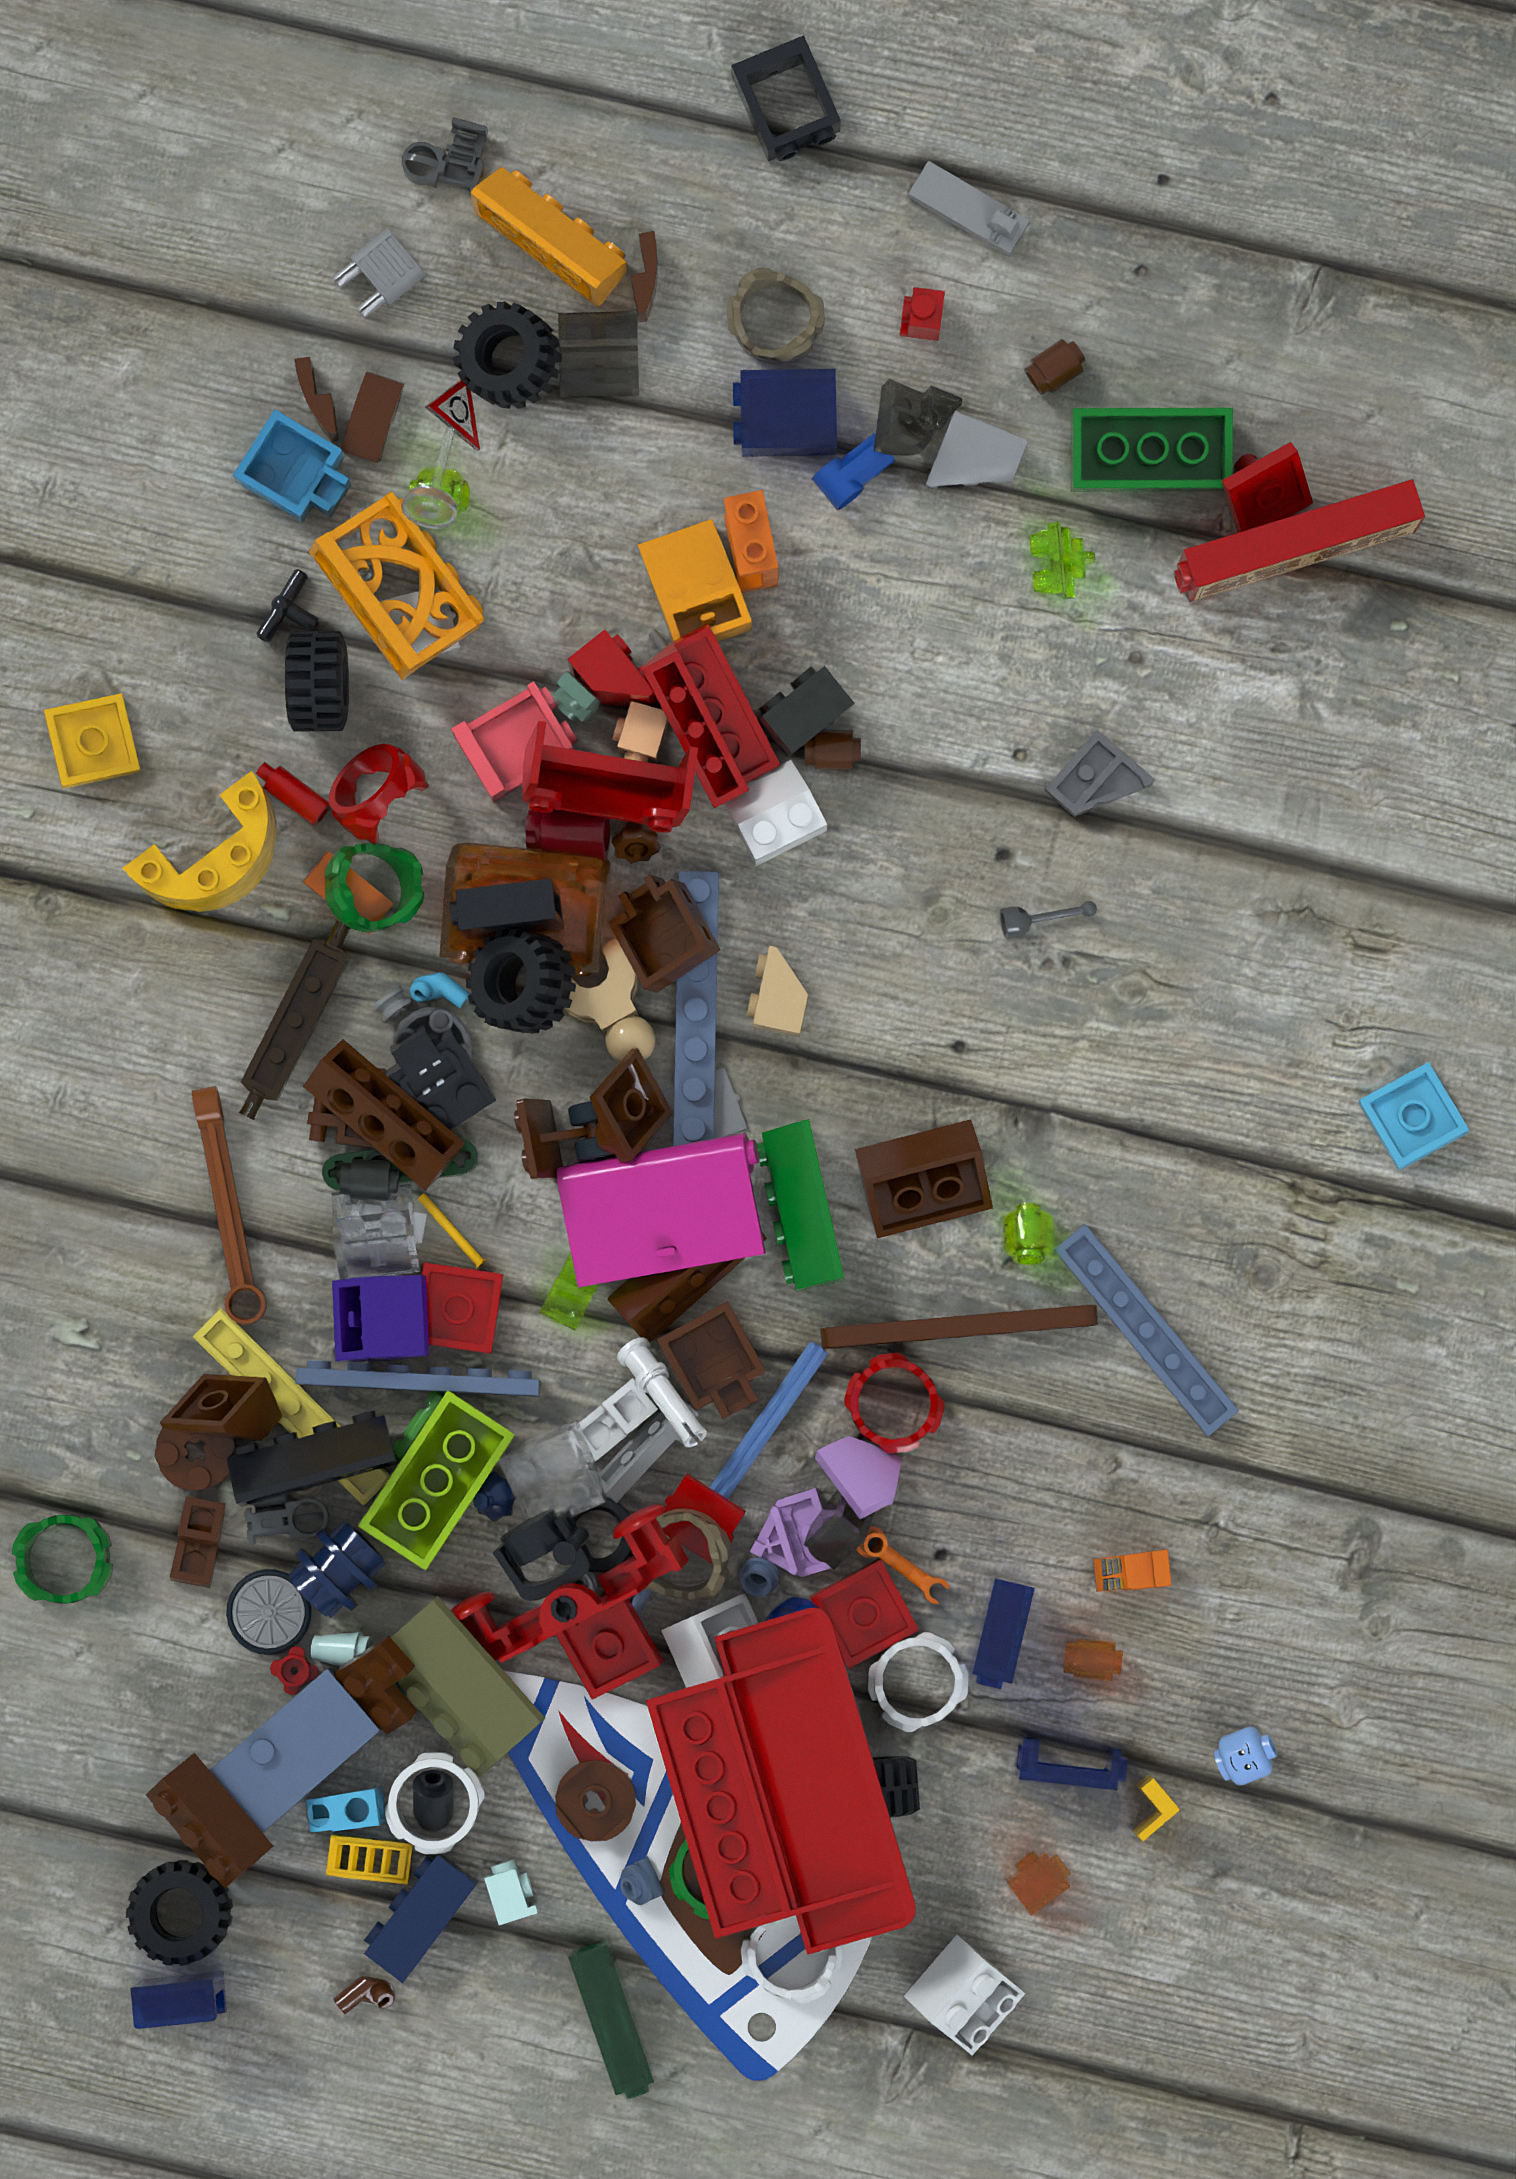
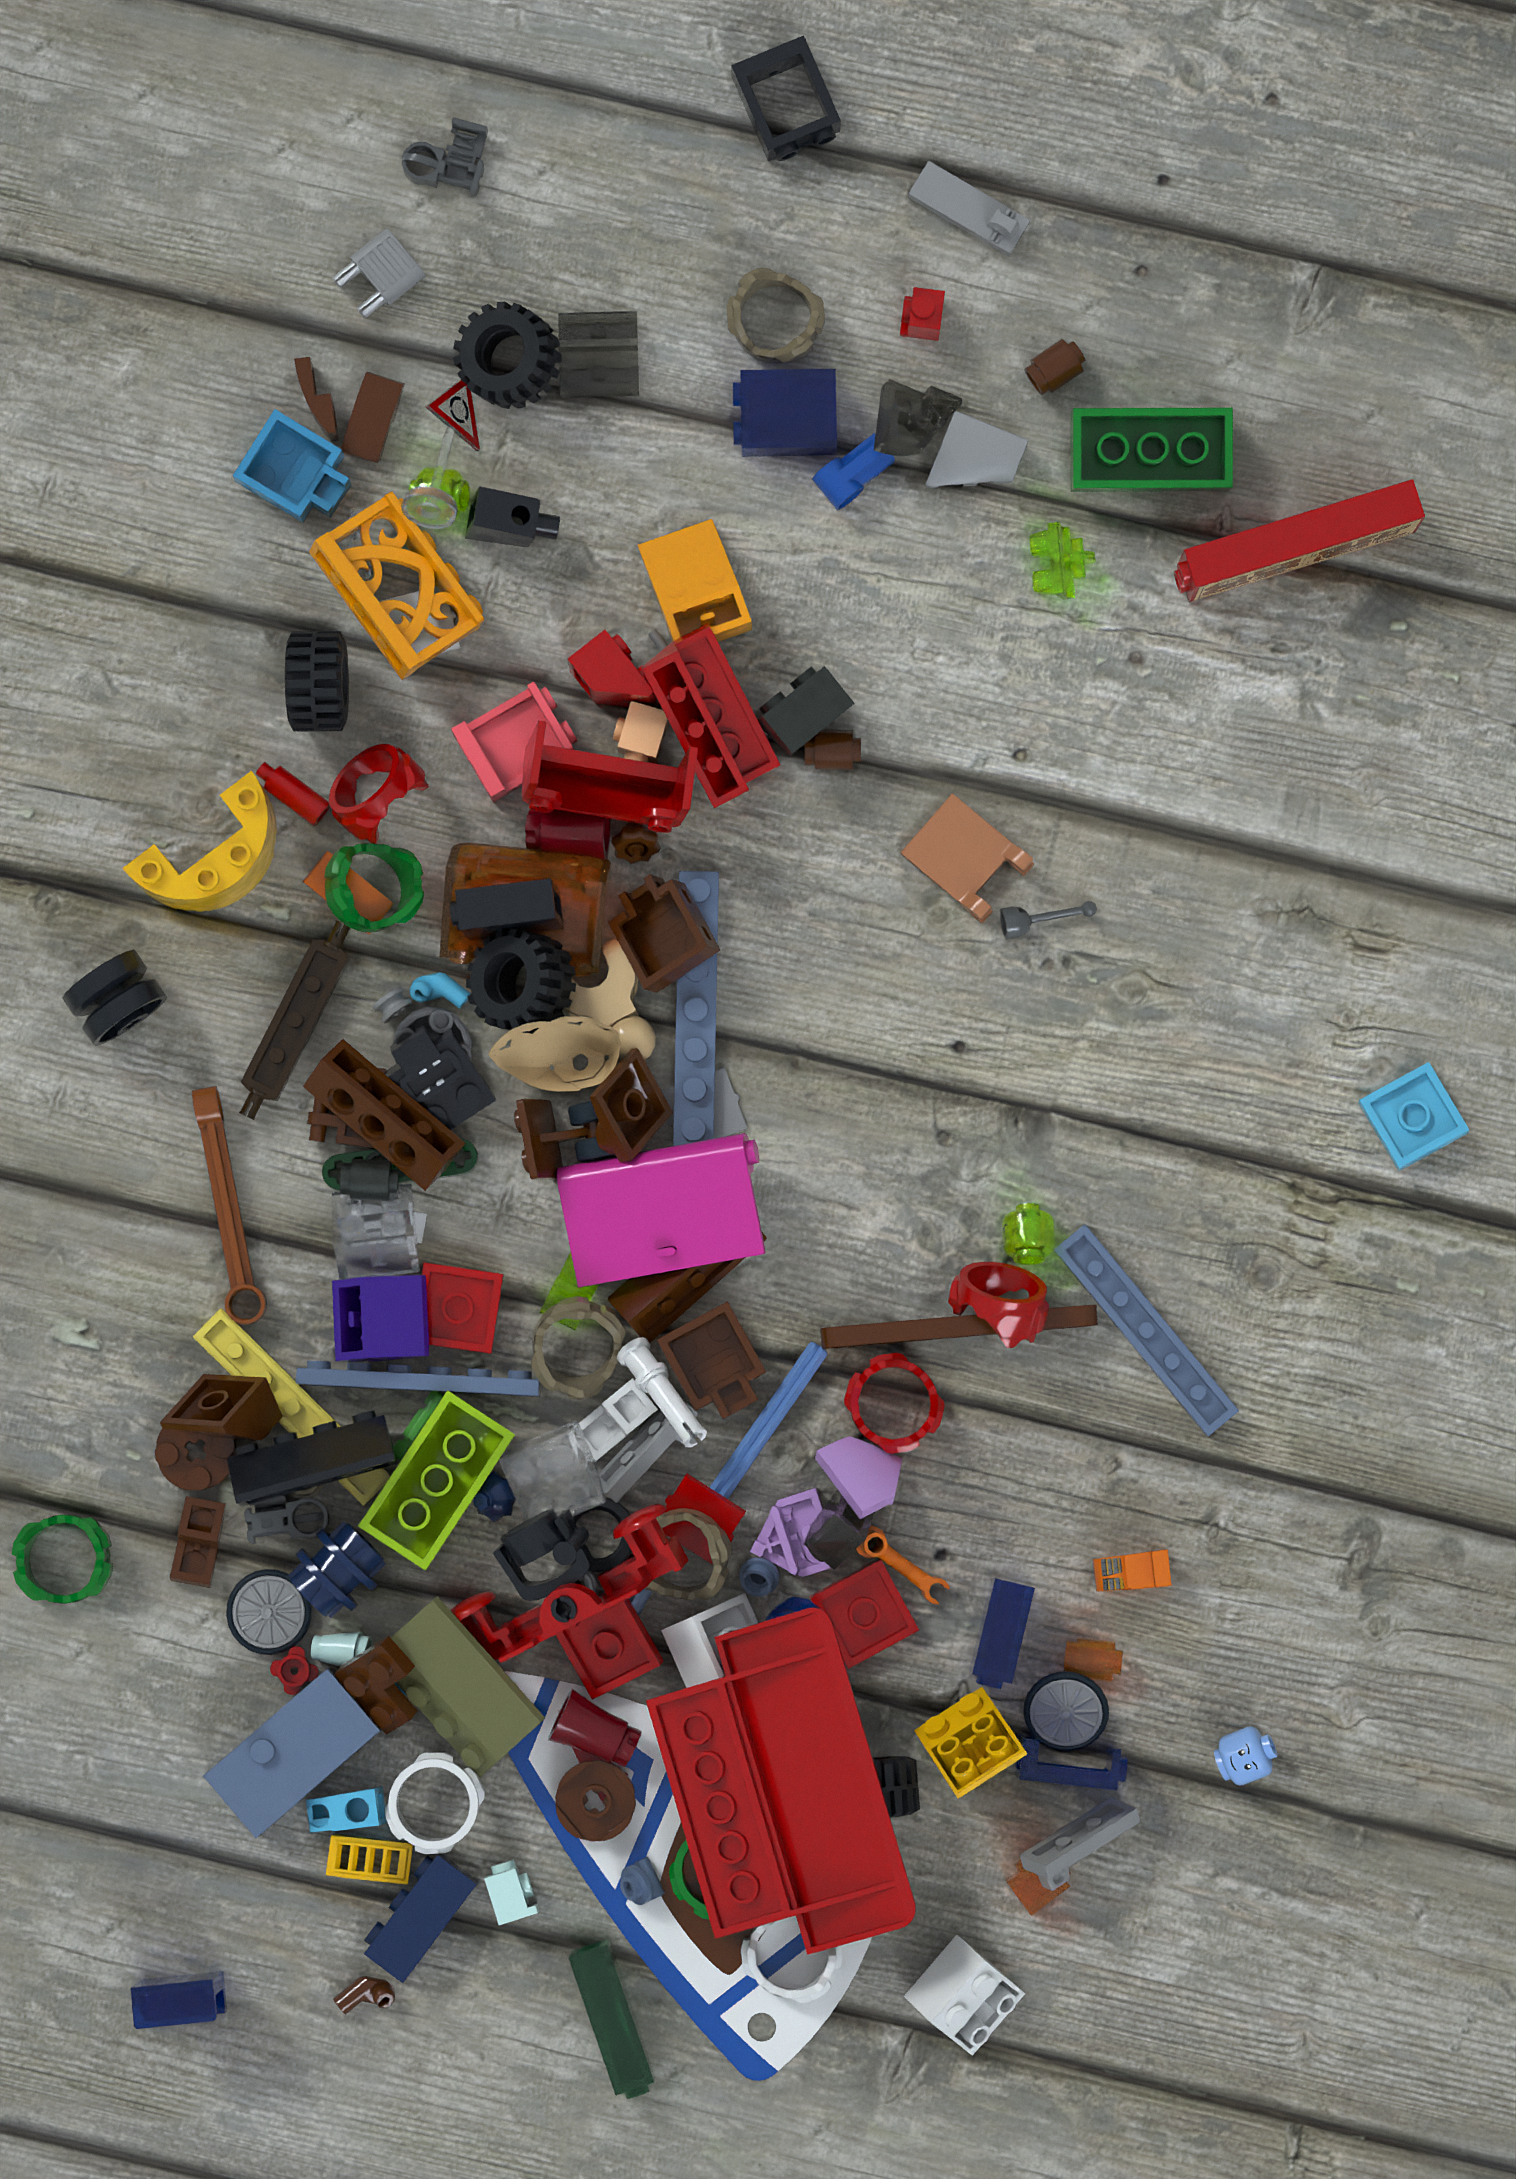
(91, 741): yellow plate -> none
(114, 997): none -> black wheel
(150, 1933): black tyre -> none
(209, 1820): reddish brown slope -> none
(283, 606): black piece -> none
(433, 1799): black brick -> none
(451, 1230): yellow piece -> none
(492, 518): none -> black torso
(549, 235): light orange slope -> none
(557, 1045): none -> tan piece
(575, 699): sand green slope -> none
(577, 1308): none -> dark tan piece
(594, 1730): none -> dark red plant
(645, 283): reddish brown slope -> none
(751, 541): orange panel -> none
(776, 813): white slope -> none
(781, 997): tan slope -> none
(801, 1205): green slope -> none
(875, 1681): white piece -> none
(924, 1178): reddish brown slope -> none
(962, 854): none -> nougat flag
(970, 1742): none -> yellow slope
(1011, 1319): none -> red piece
(1066, 1711): none -> light grey wheel
(1078, 1839): none -> light grey hinge
(1097, 777): flat silver wing -> none
(1160, 1801): yellow panel -> none
(1267, 488): red tile -> none

